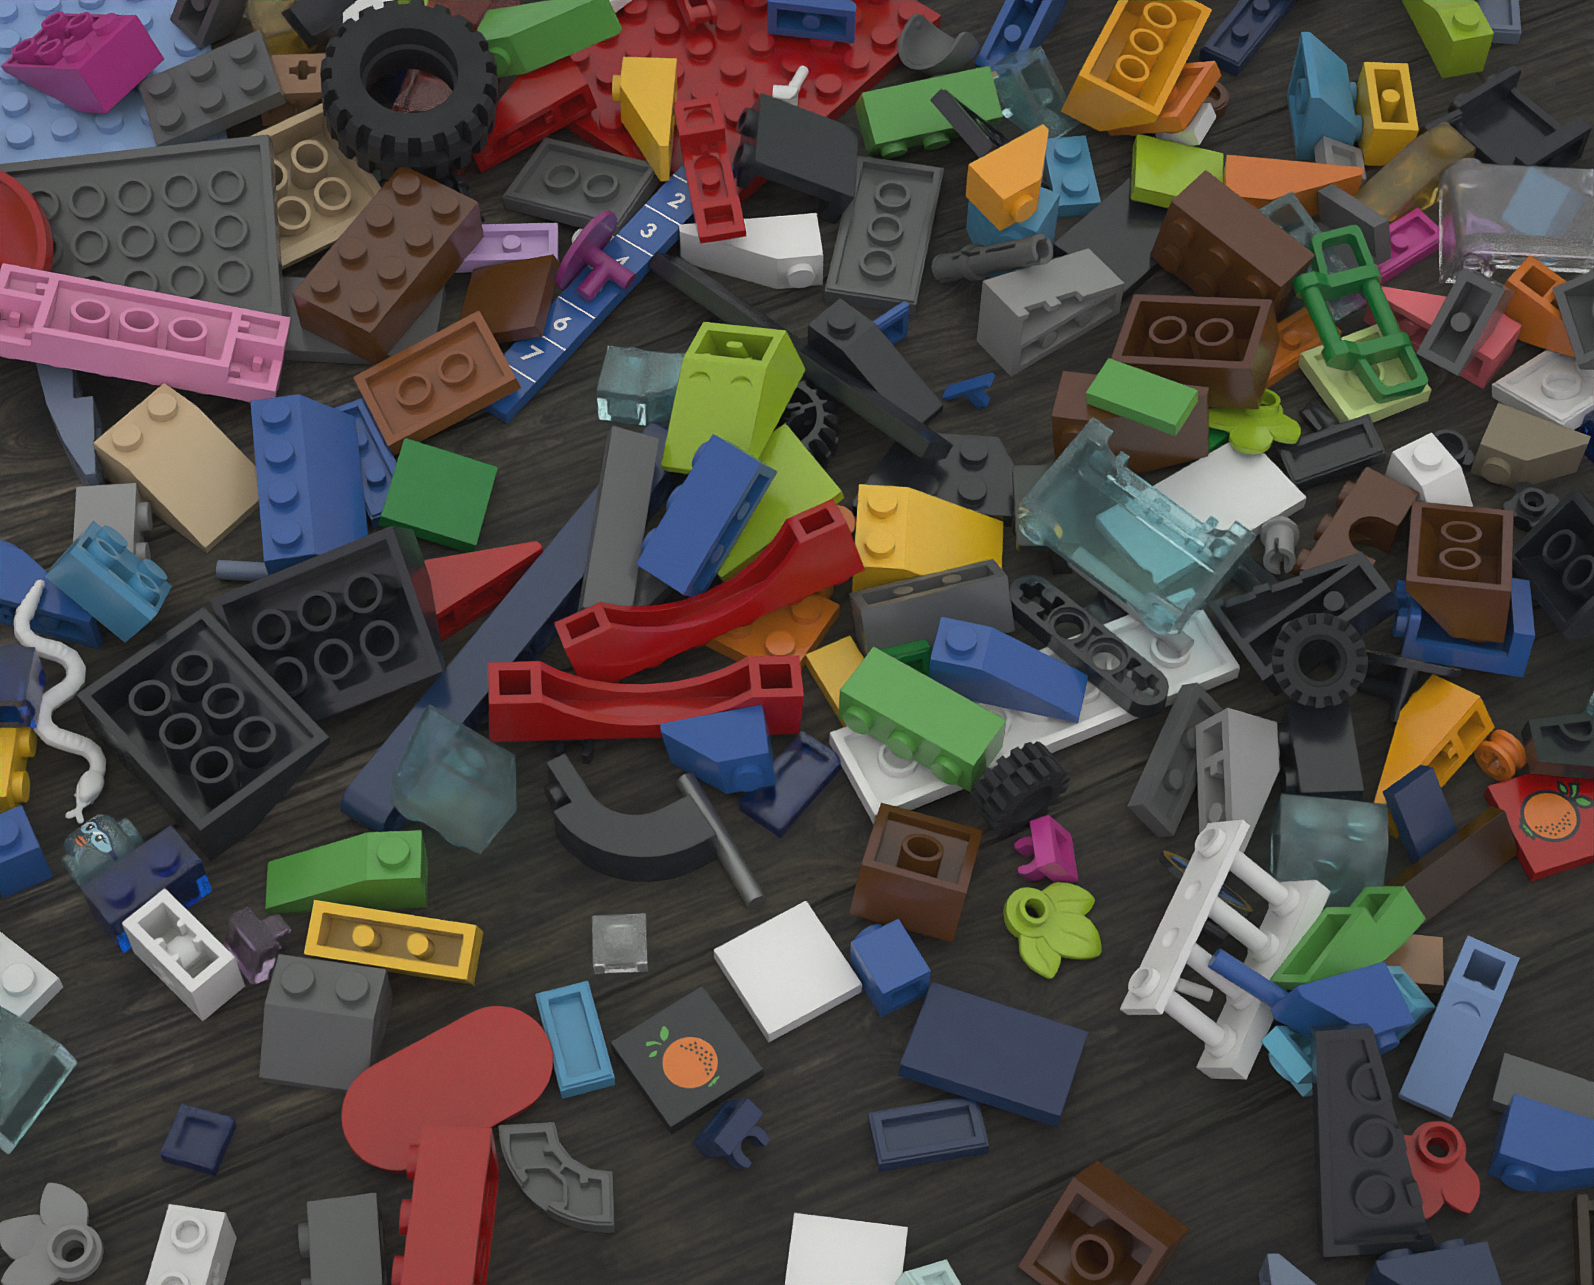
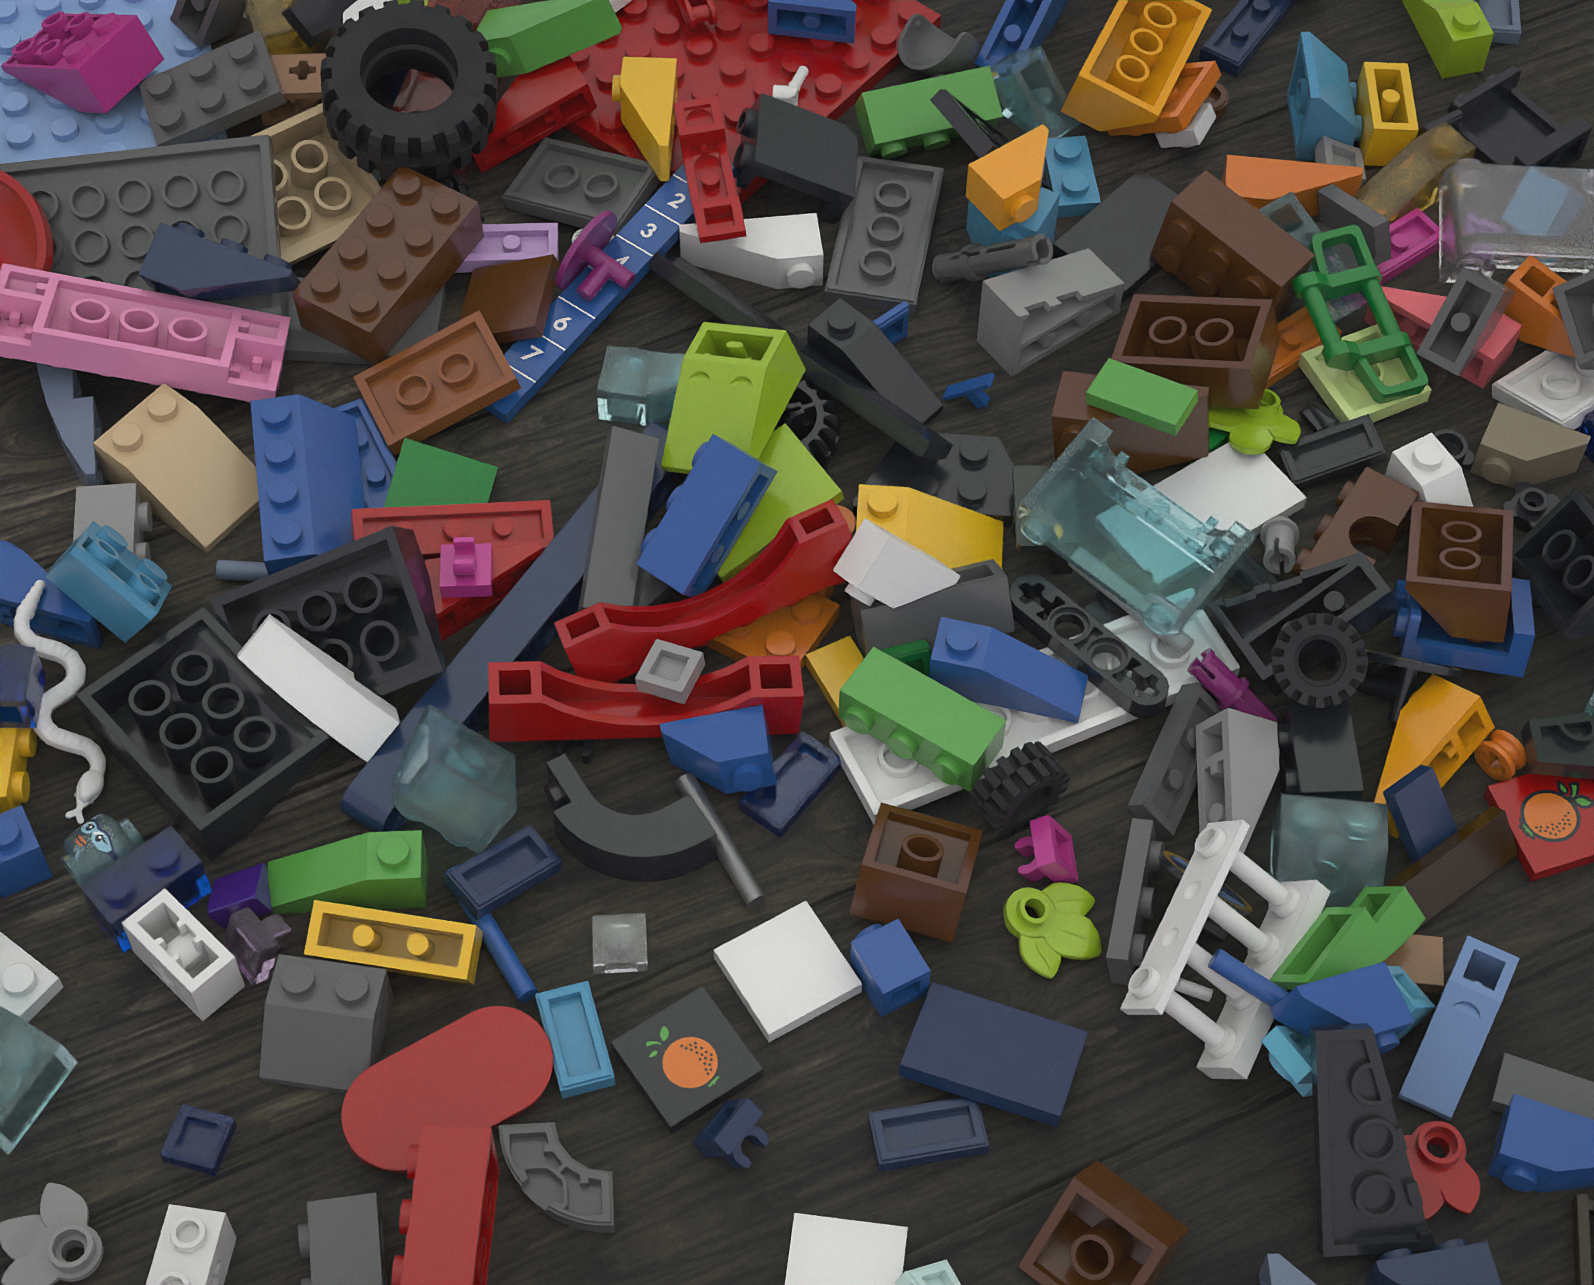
(203, 270): none -> dark blue slope
(238, 891): none -> dark purple slope
(319, 688): none -> white slope
(437, 525): none -> red plate
(466, 569): none -> dark pink tile
(503, 872): none -> dark blue tile
(504, 956): none -> blue bar
(670, 671): none -> light grey plate
(890, 568): none -> white slope
(1134, 901): none -> dark grey plate
(1166, 168): lime tile -> none
(1227, 687): none -> magenta axle

